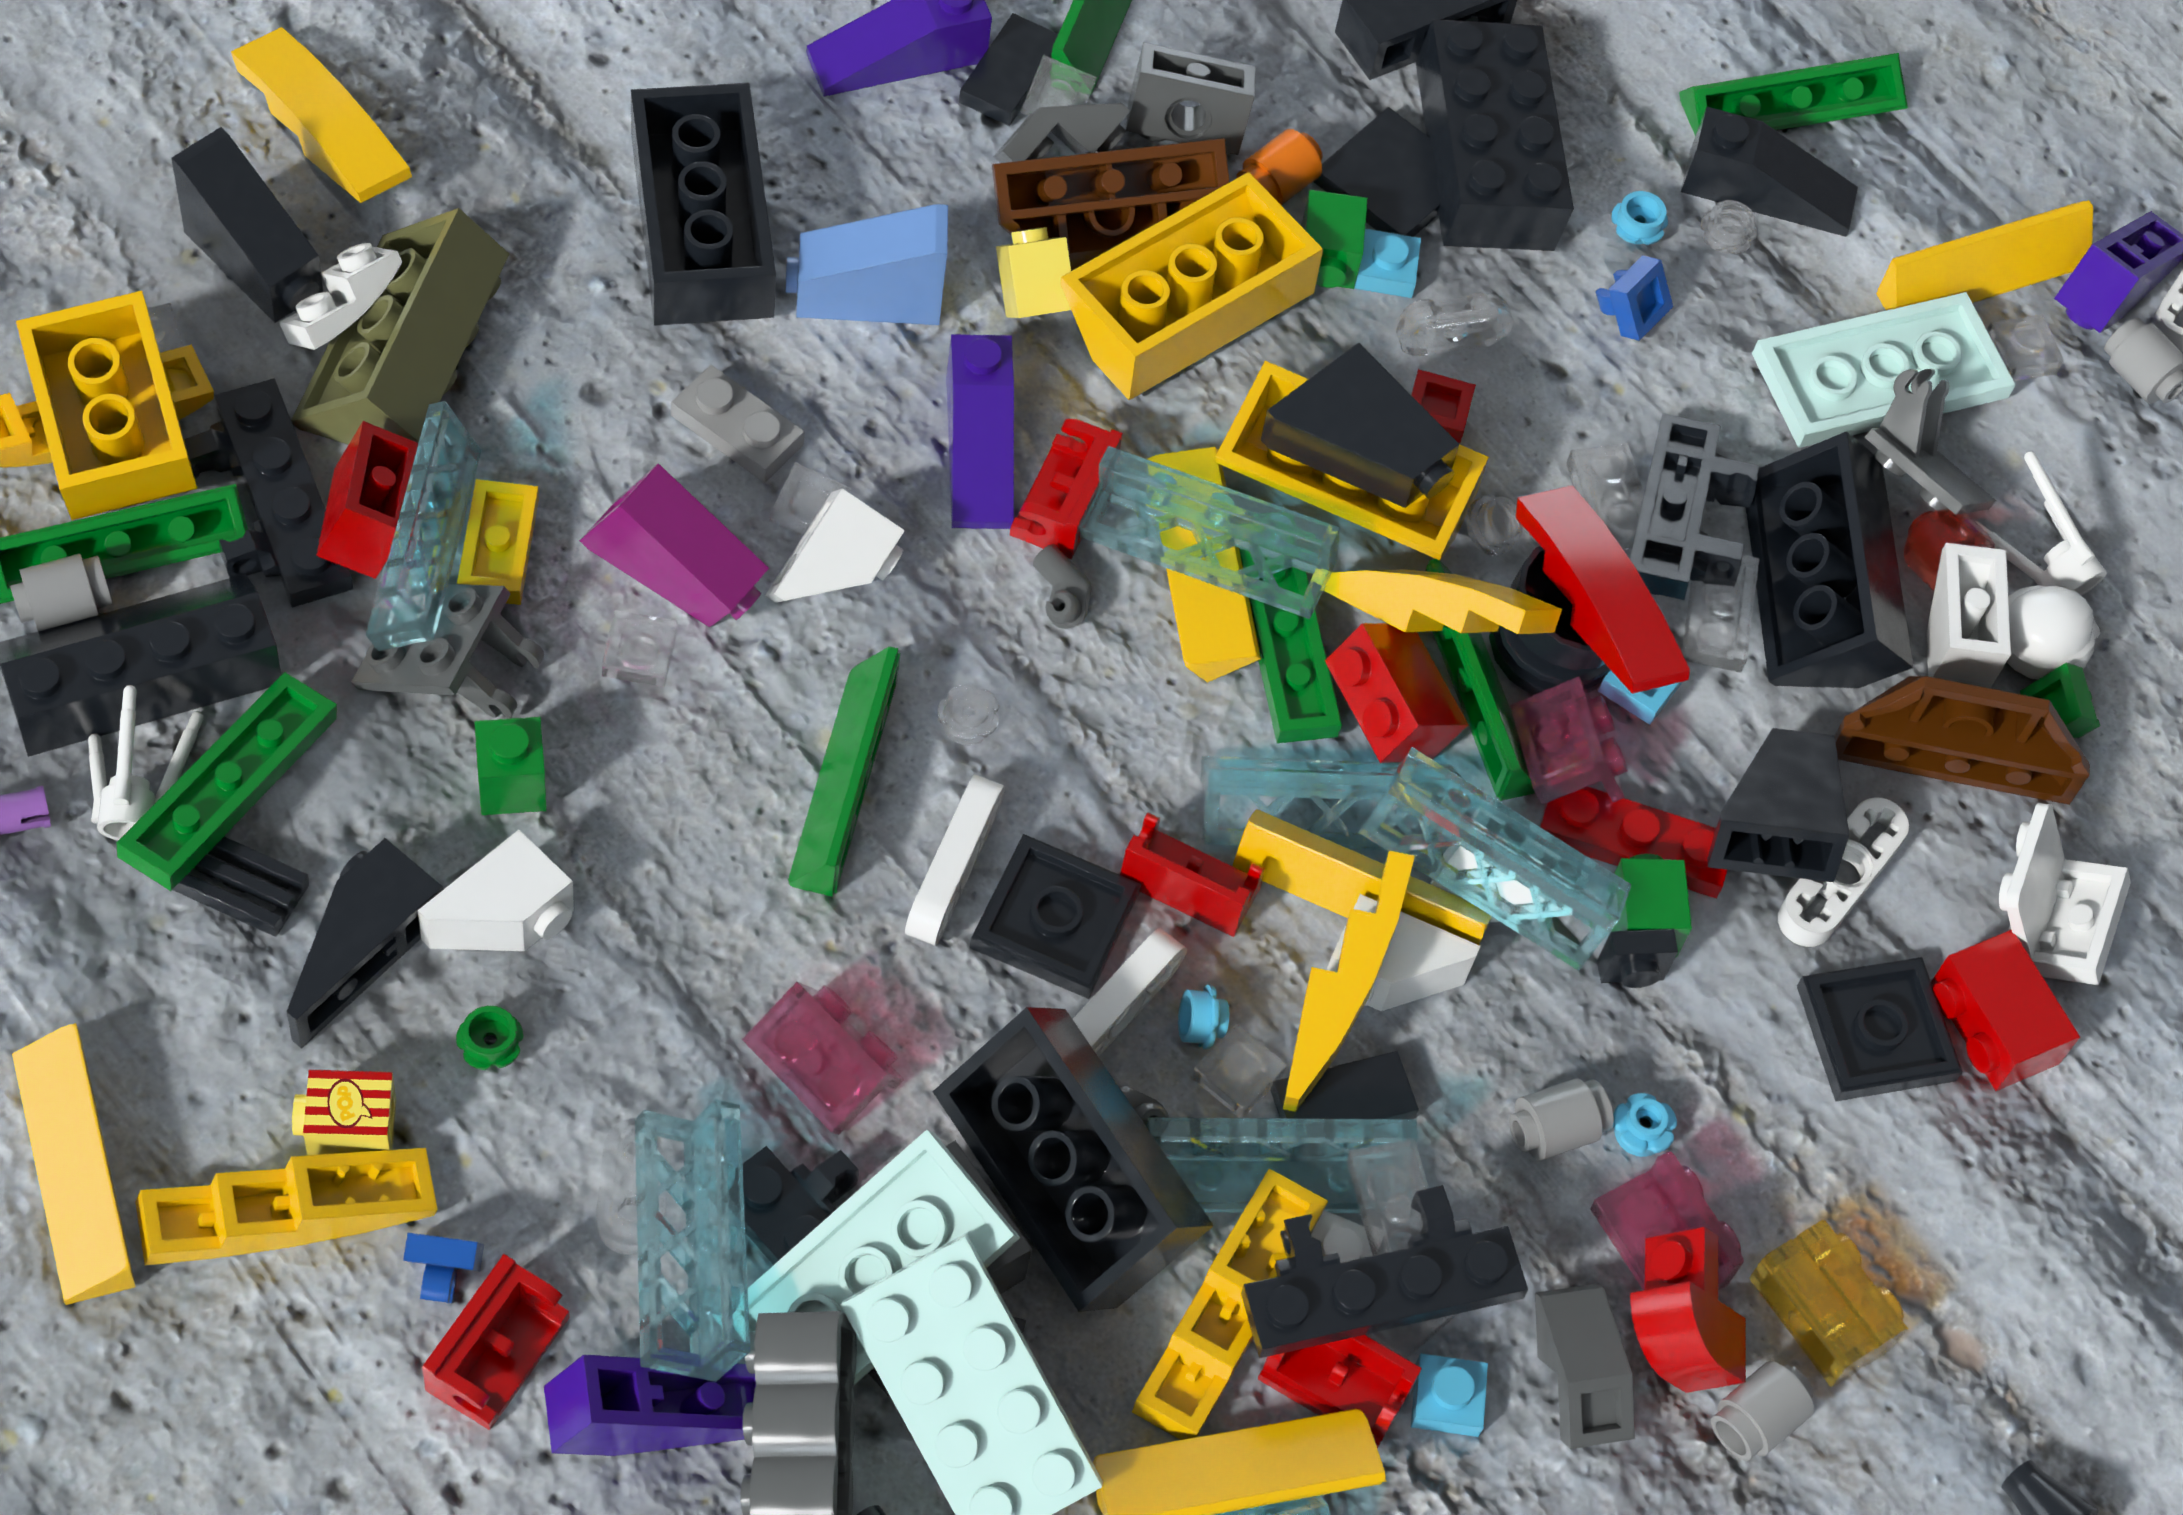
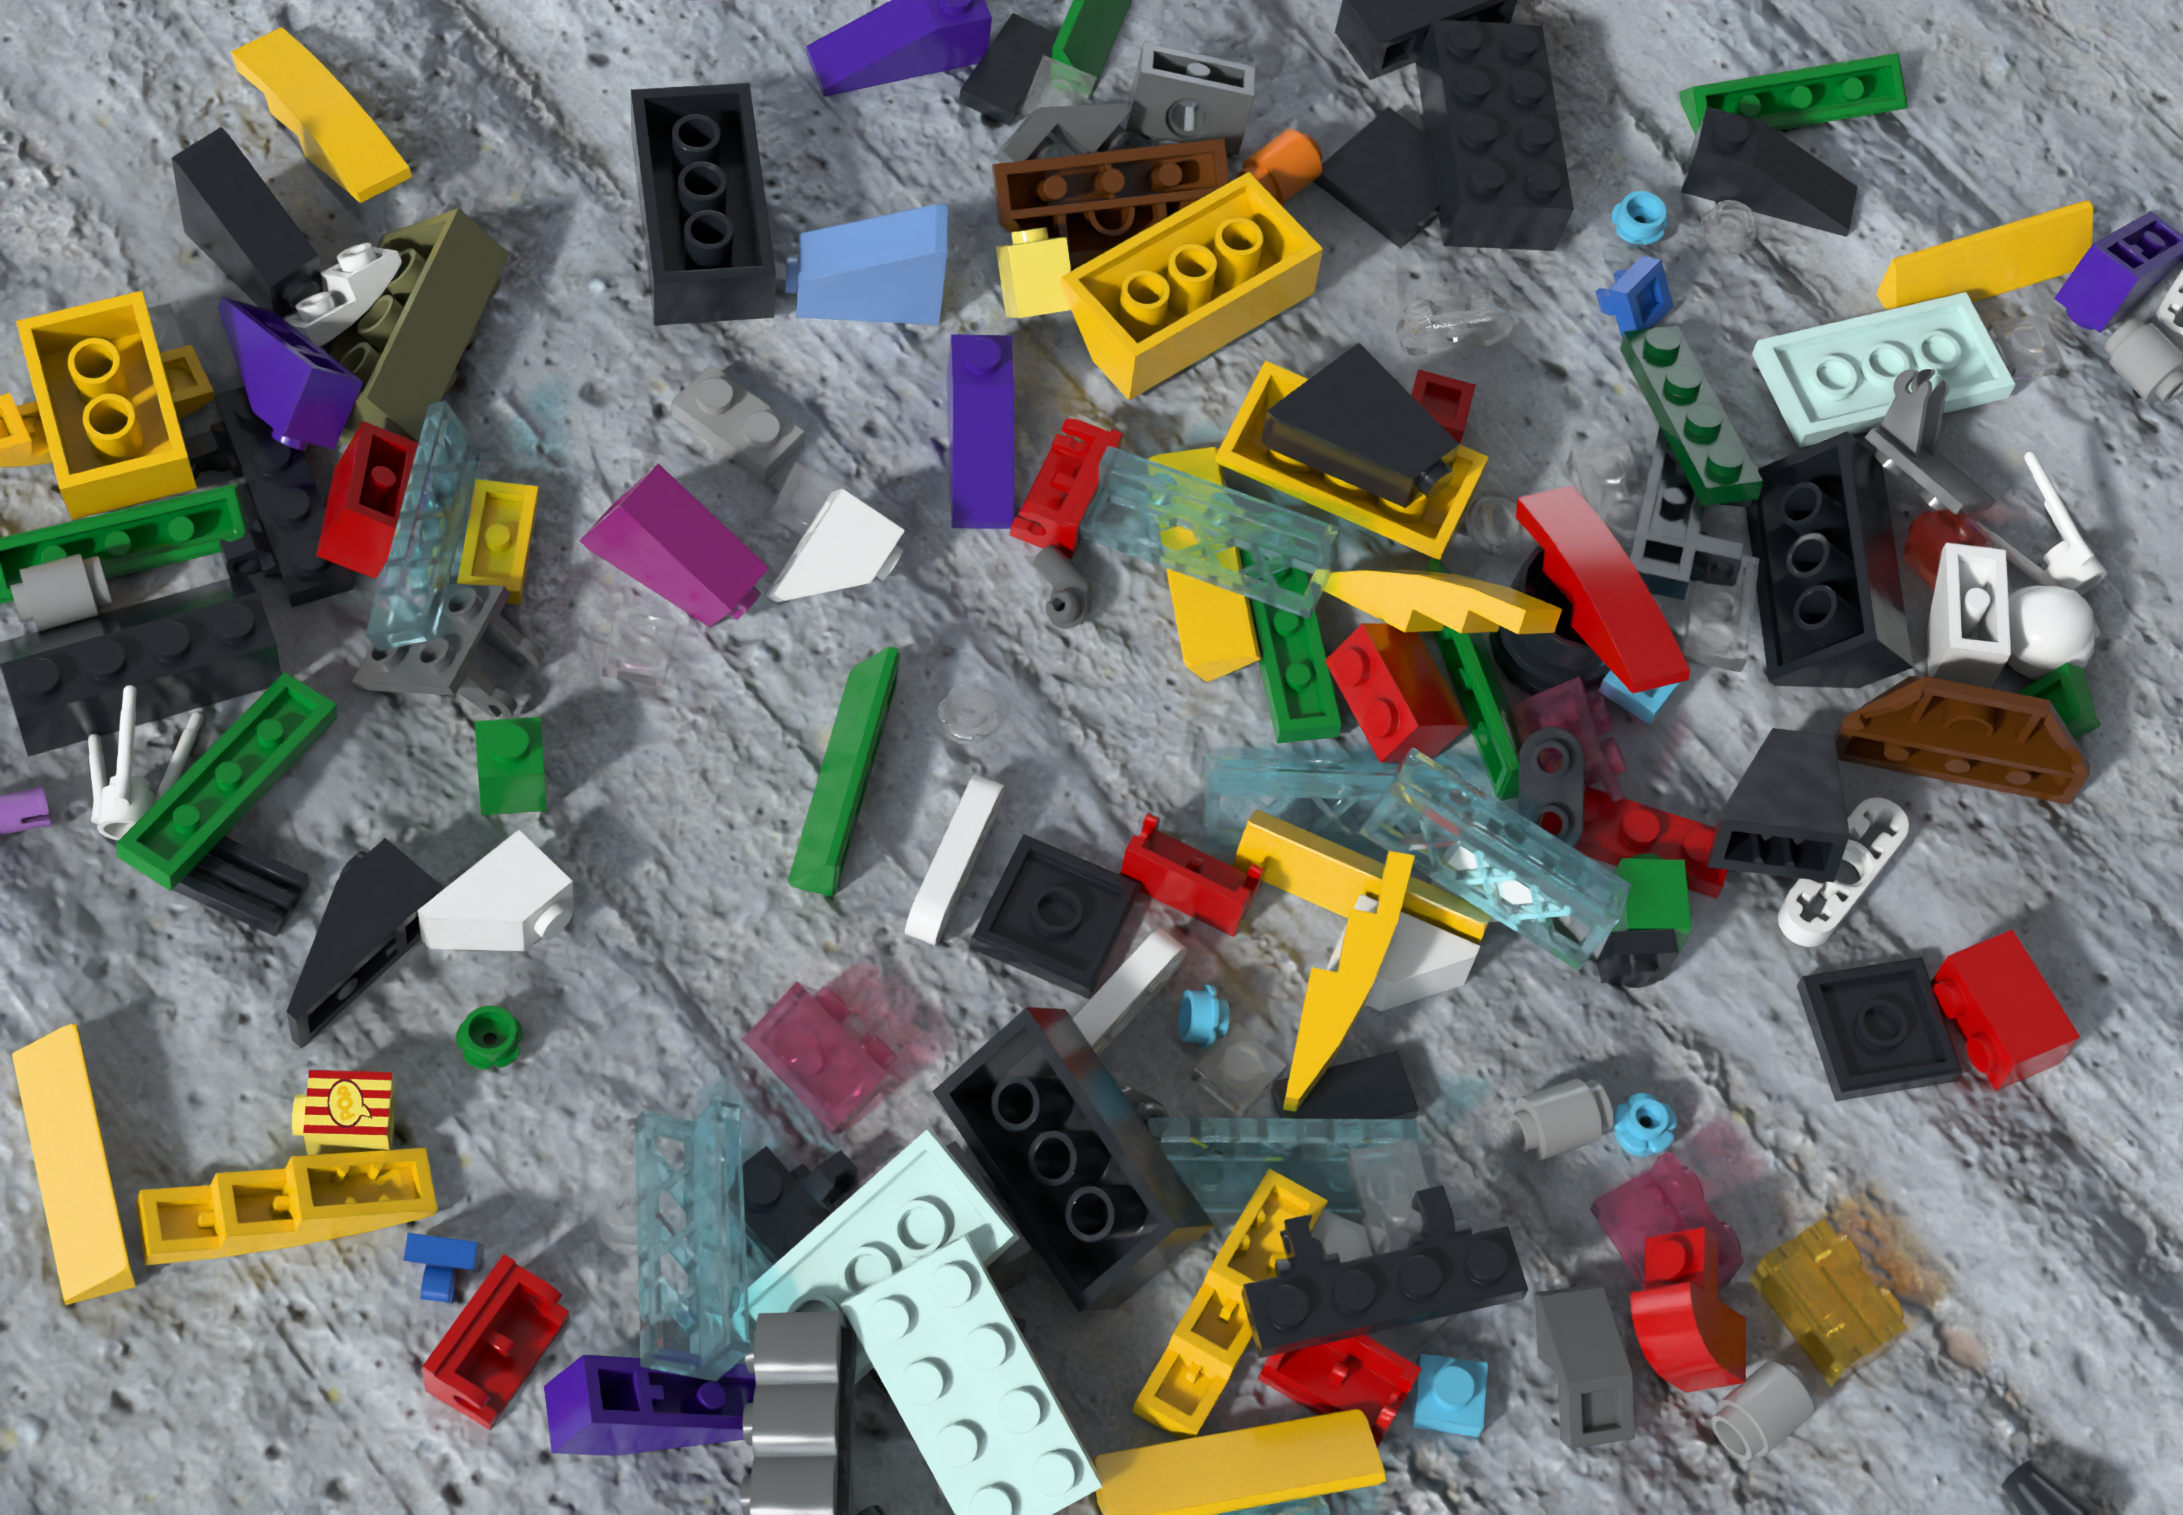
(288, 377): none -> dark purple slope
(1339, 228): green brick -> none
(1389, 263): medium azure plate -> none
(1554, 791): none -> black plate
(1691, 416): none -> dark green plate
(2061, 906): white bracket -> none

